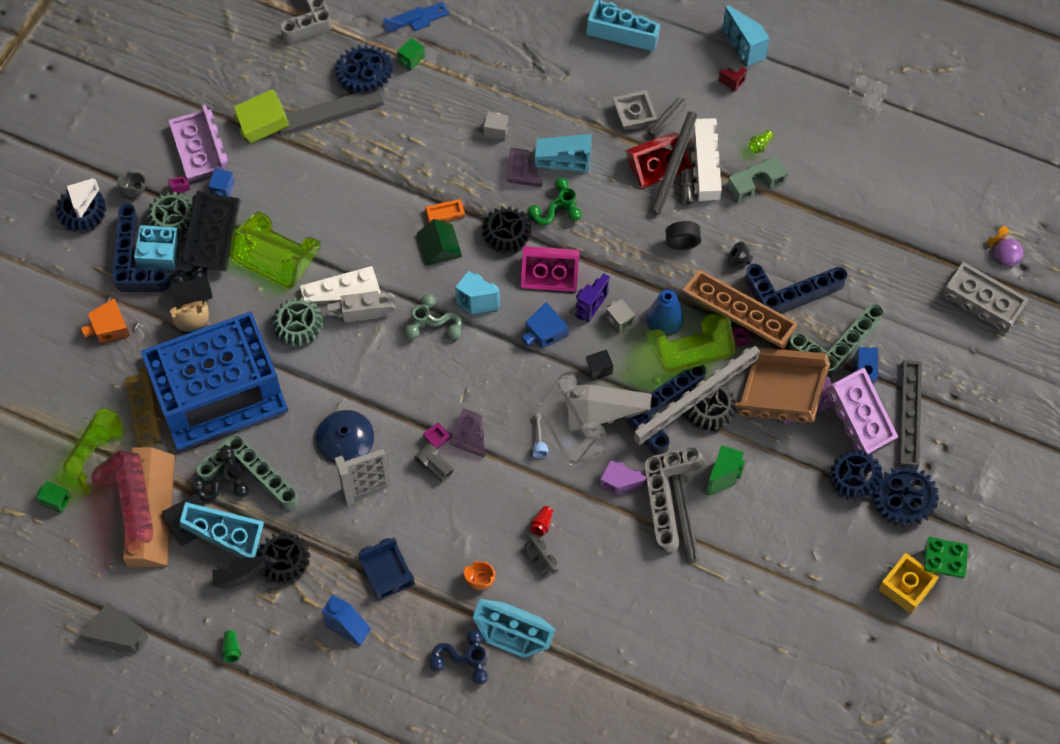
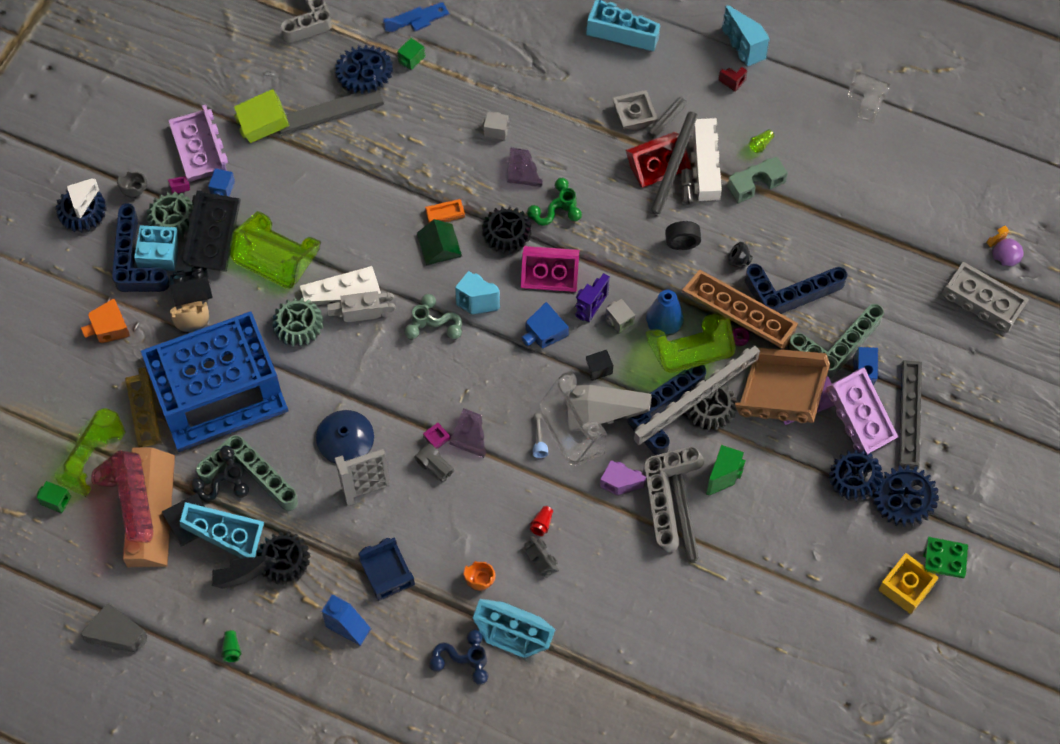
(564, 152): medium azure wedge -> none

